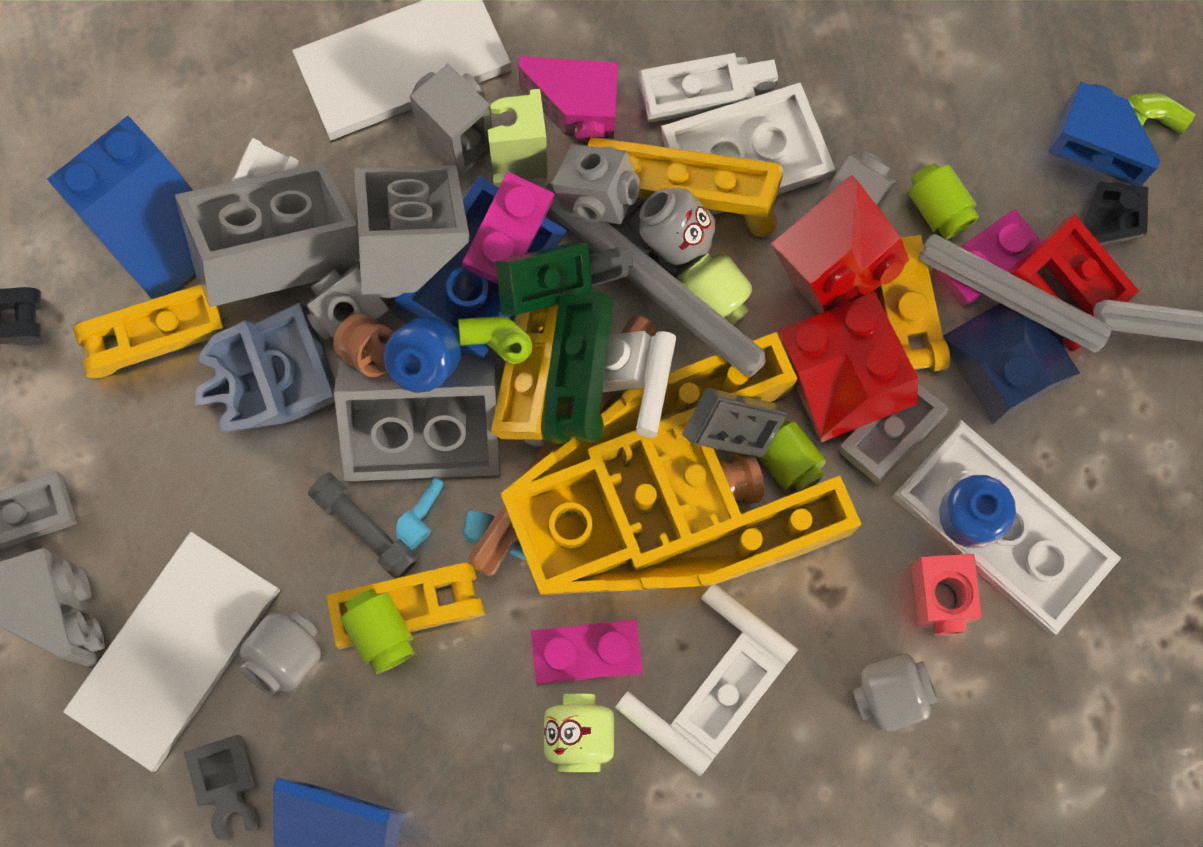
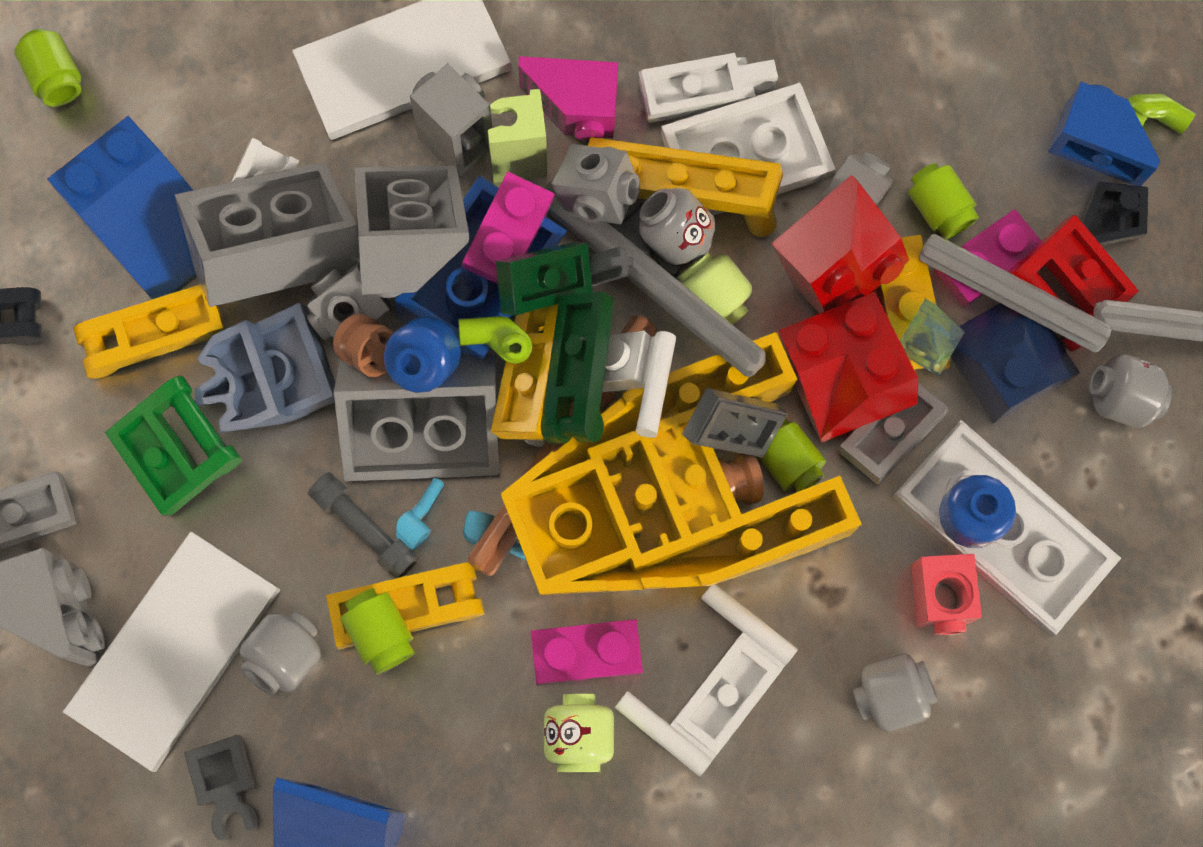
(48, 67): none -> lime brick
(159, 456): none -> green plate
(931, 337): none -> clear light blue slope
(1130, 391): none -> light grey head

